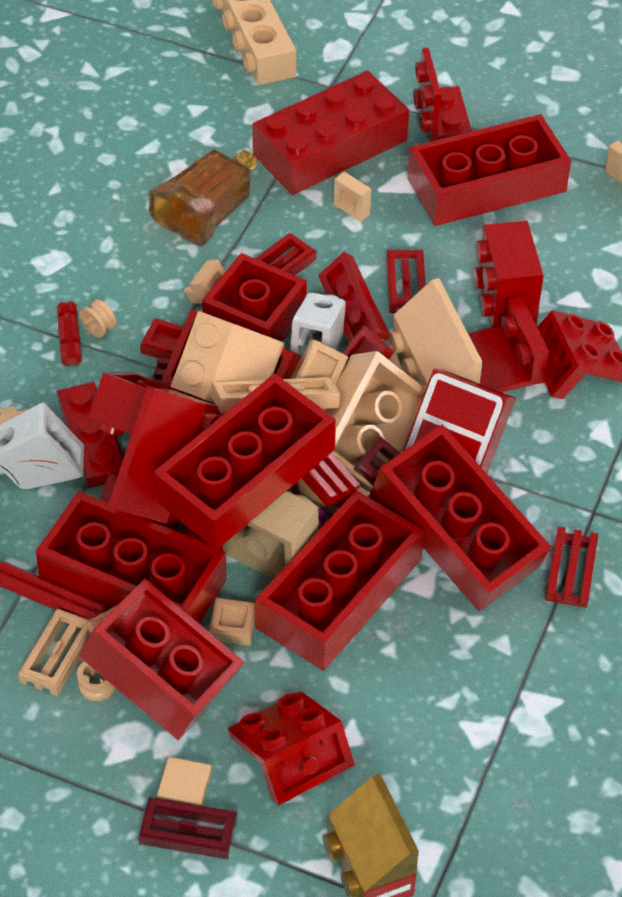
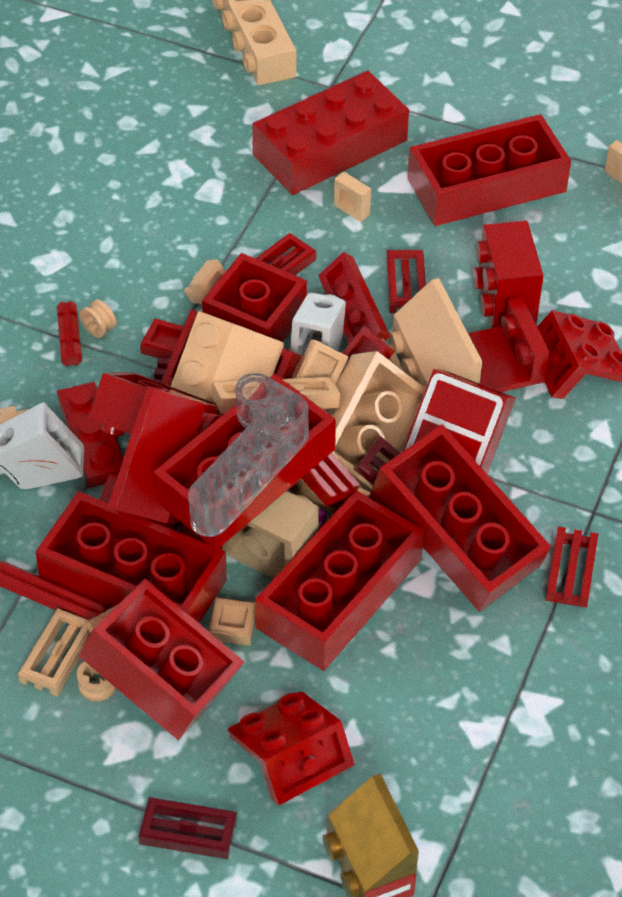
(185, 781): light nougat tile -> none
(202, 195): clear orange piece -> none
(273, 435): none -> clear beam
(441, 108): red bracket -> none

